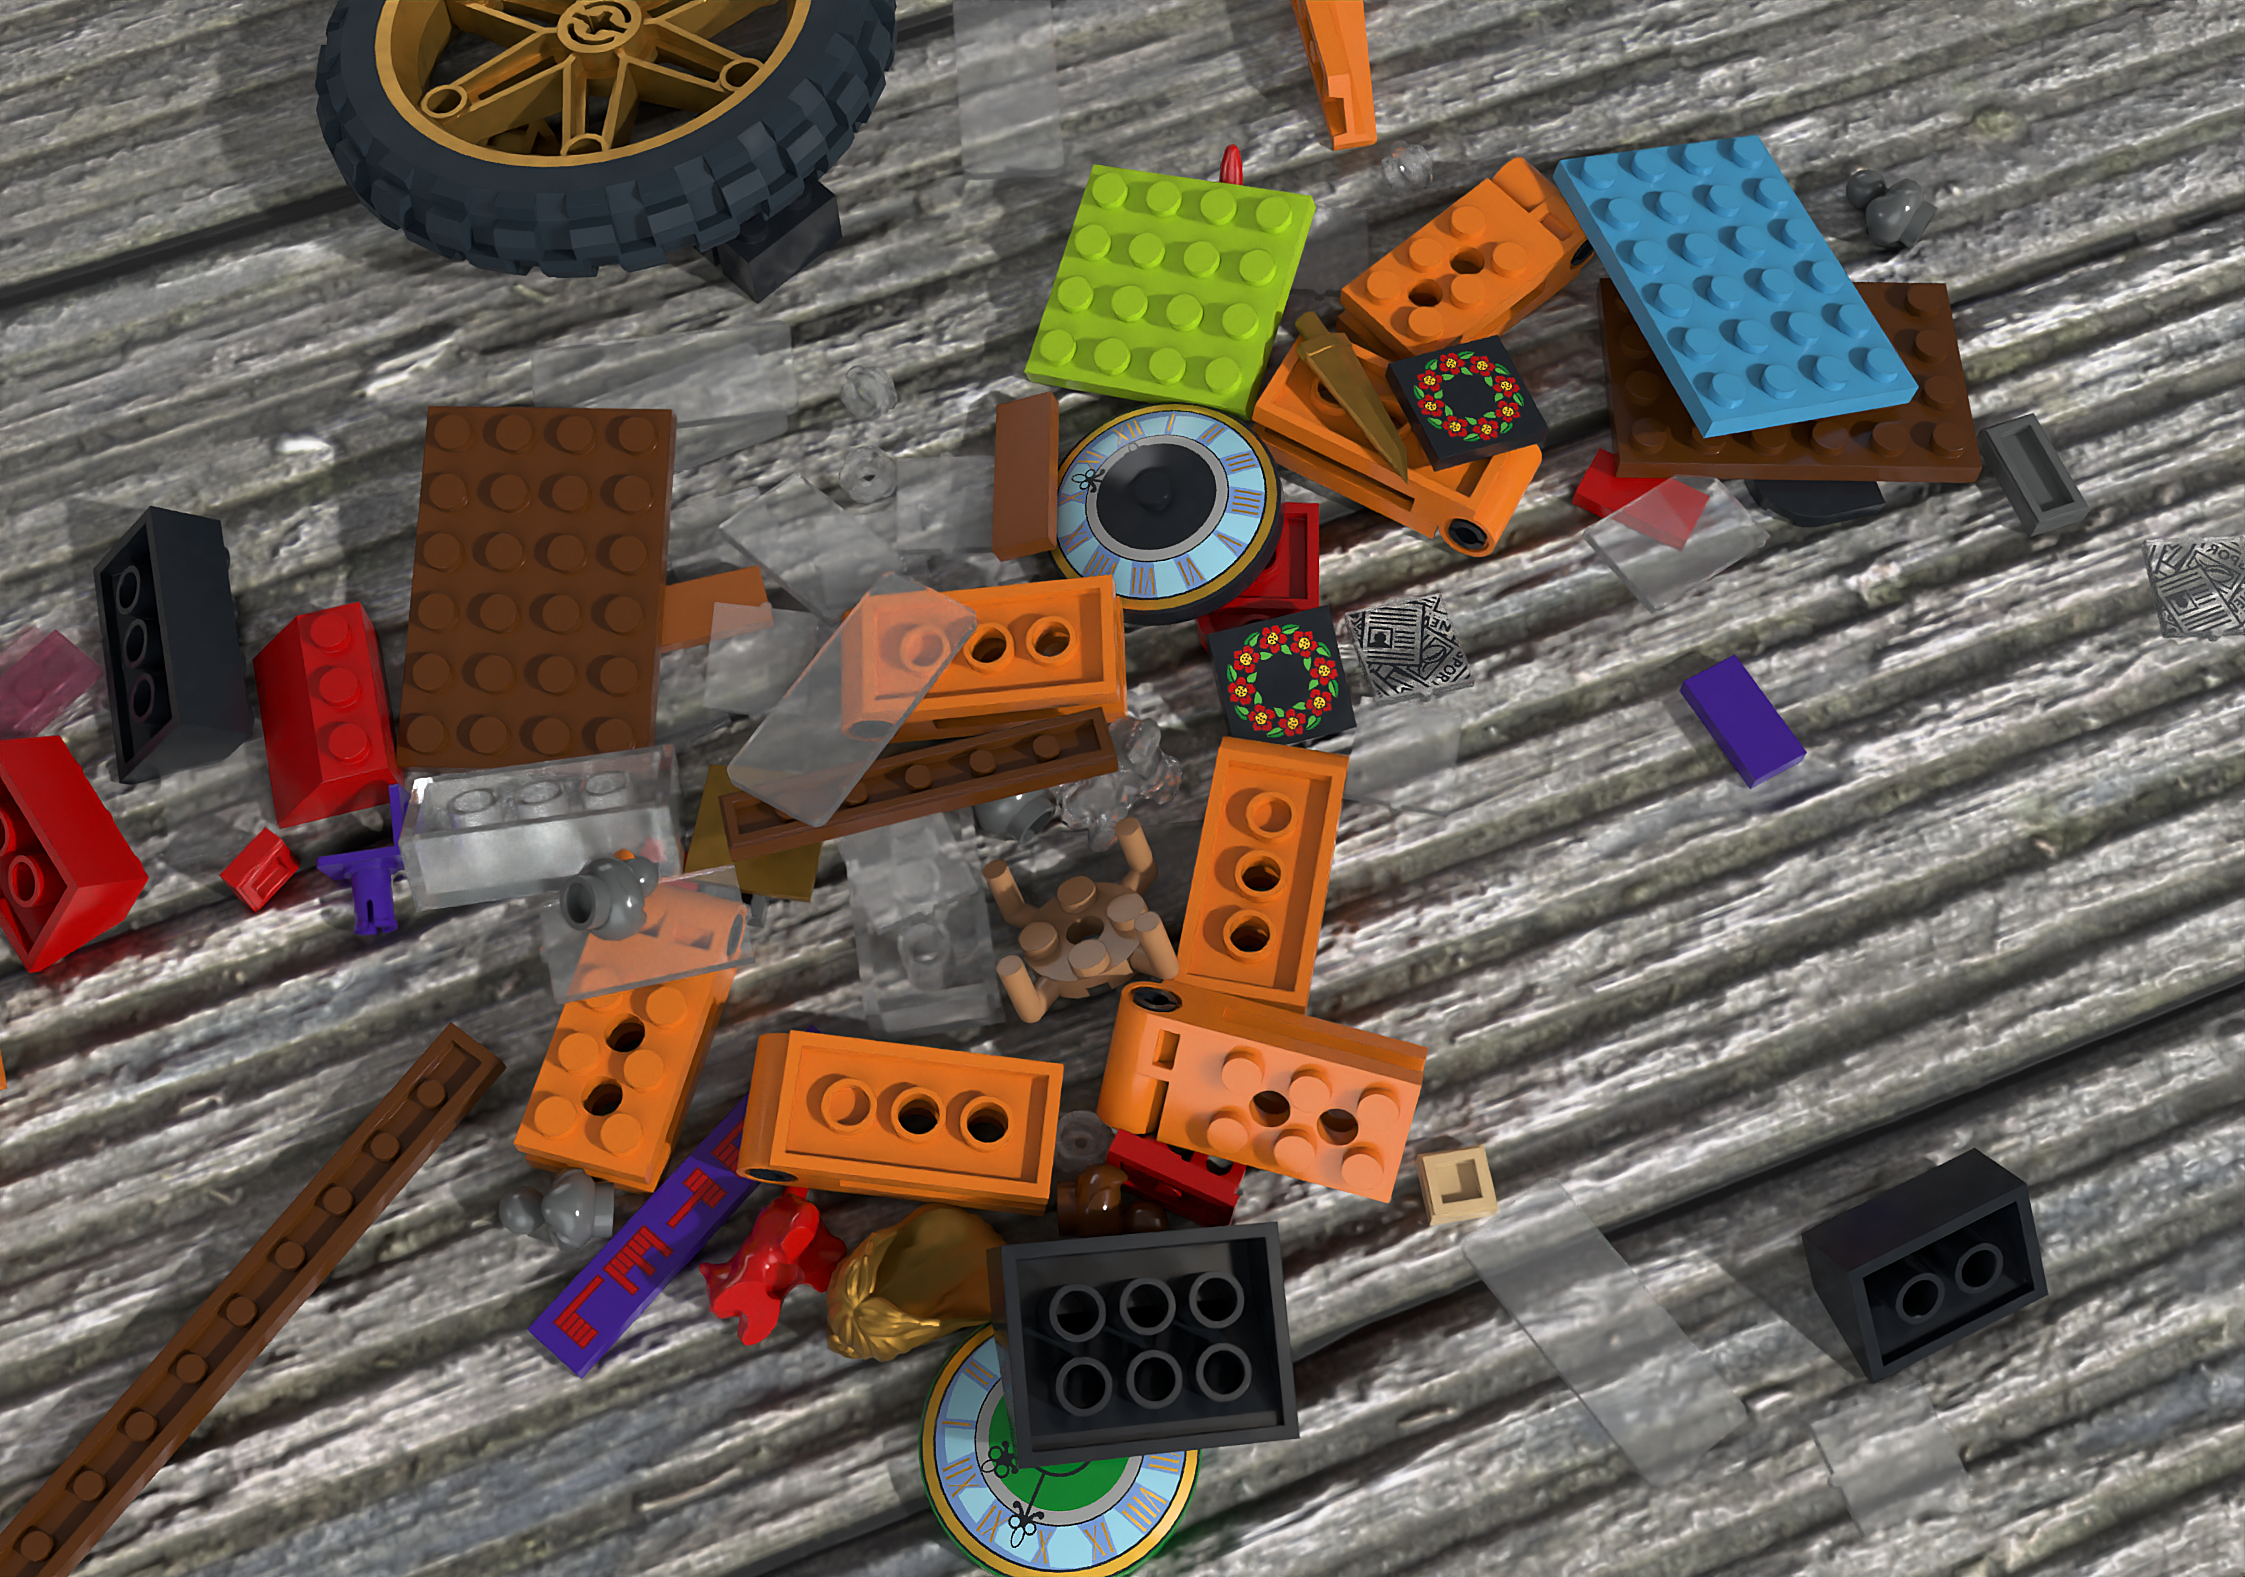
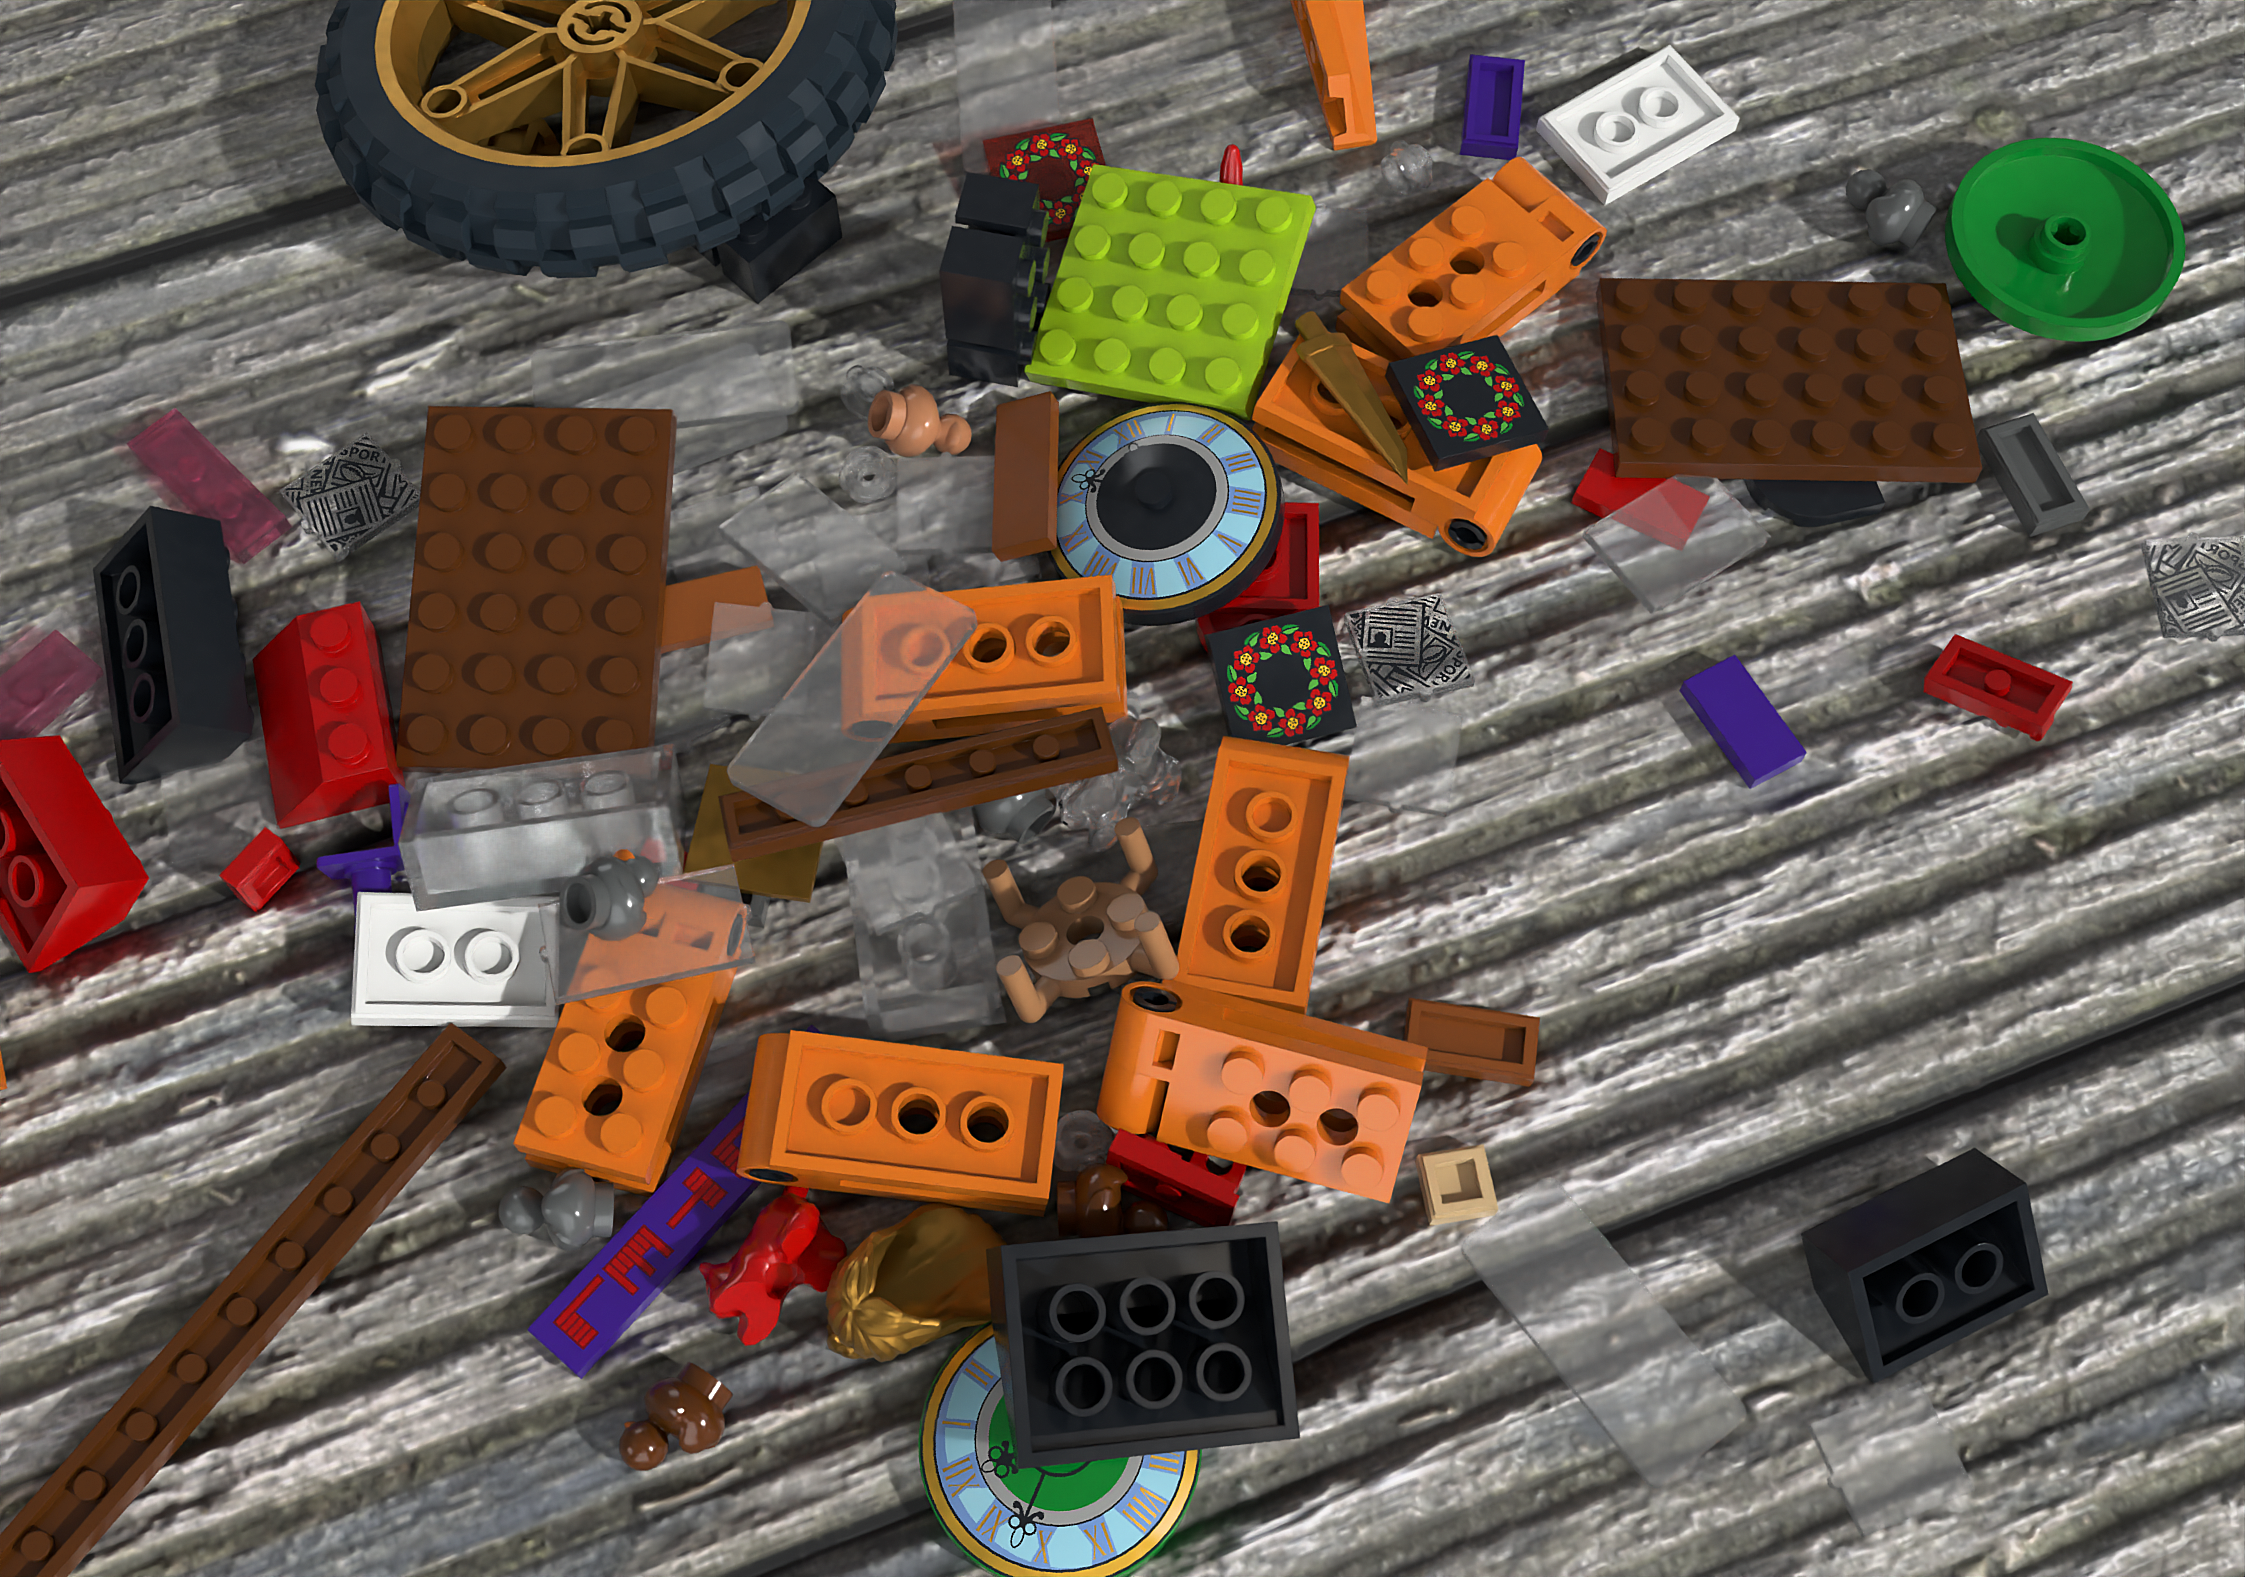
(209, 484): none -> clear pink tile
(352, 496): none -> clear piece
(450, 964): none -> white tile
(678, 1406): none -> reddish brown animal
(912, 423): none -> nougat animal
(994, 279): none -> black piece
(1055, 159): none -> tile
(1474, 1041): none -> dark orange tile
(1492, 107): none -> dark purple tile
(1637, 124): none -> white tile
(1733, 285): dark azure plate -> none
(1997, 686): none -> red plate
(2064, 239): none -> green dish

